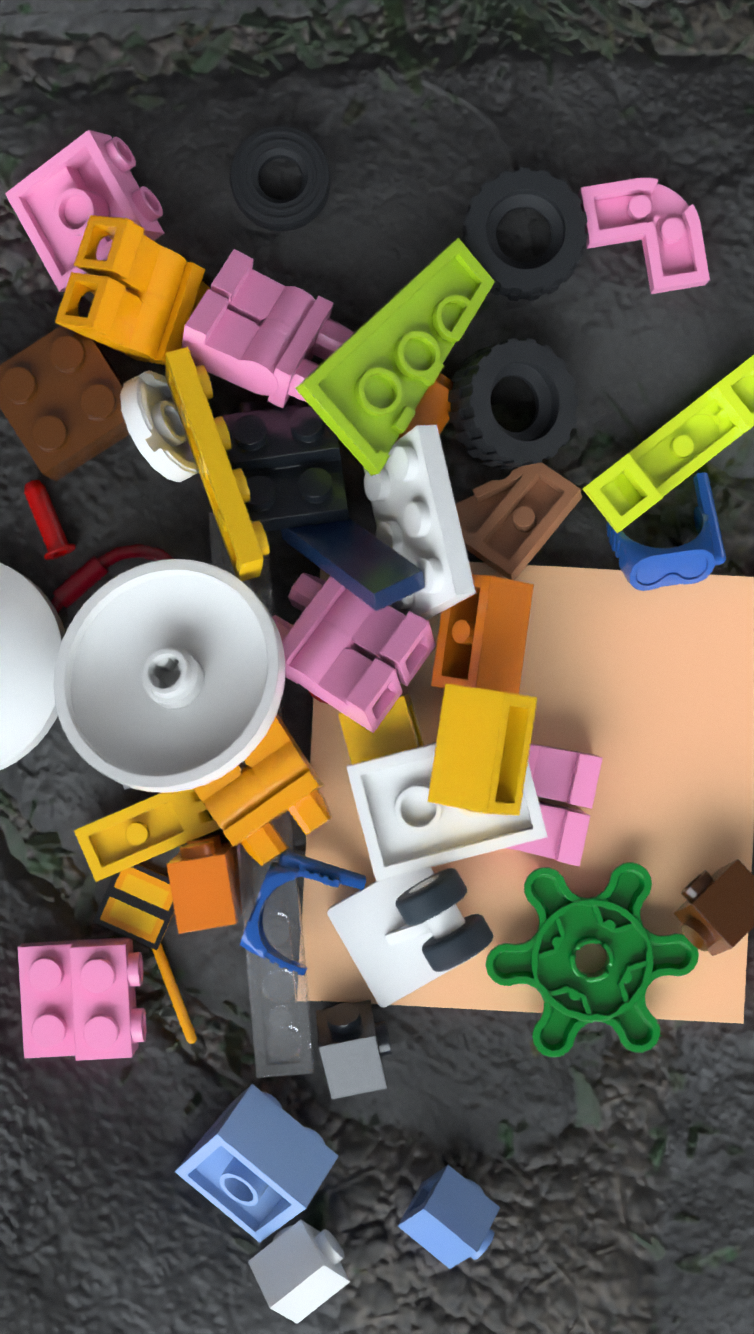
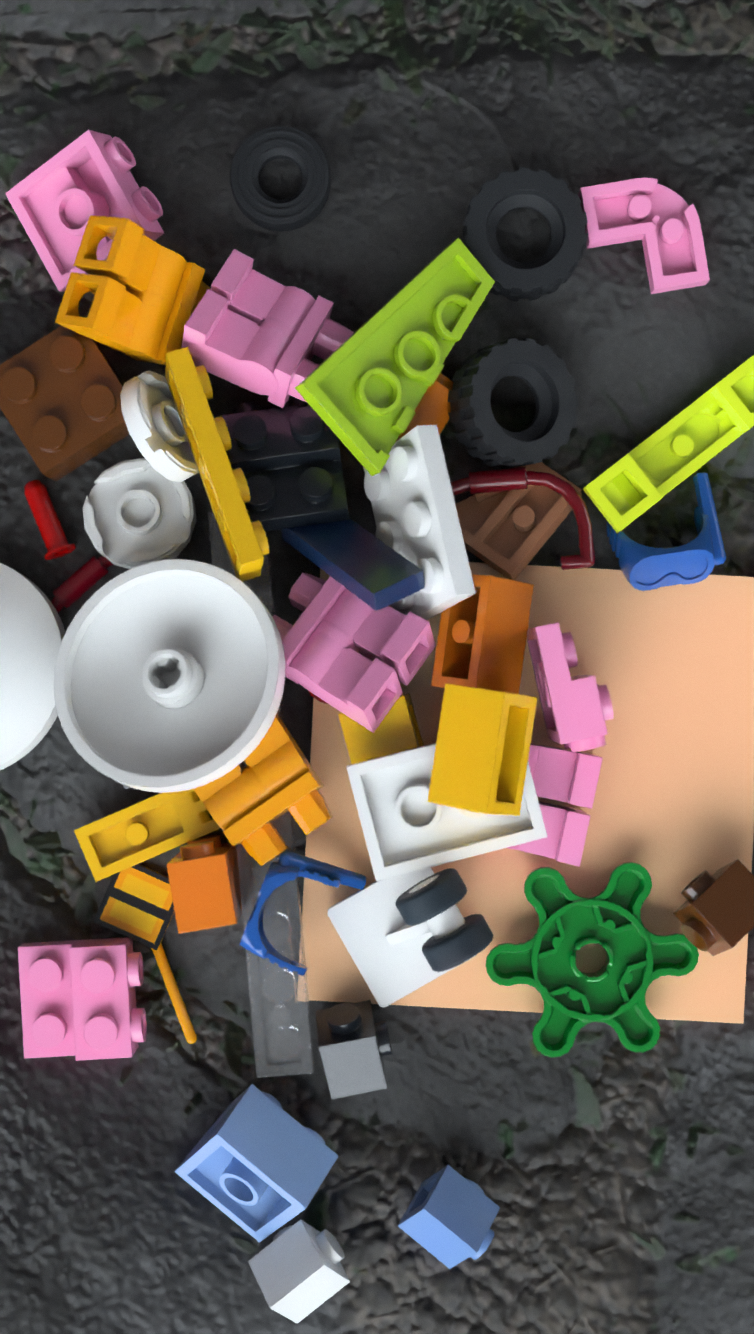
(138, 514): none -> white tile
(517, 479): none -> dark red piece
(573, 705): none -> bright pink plate

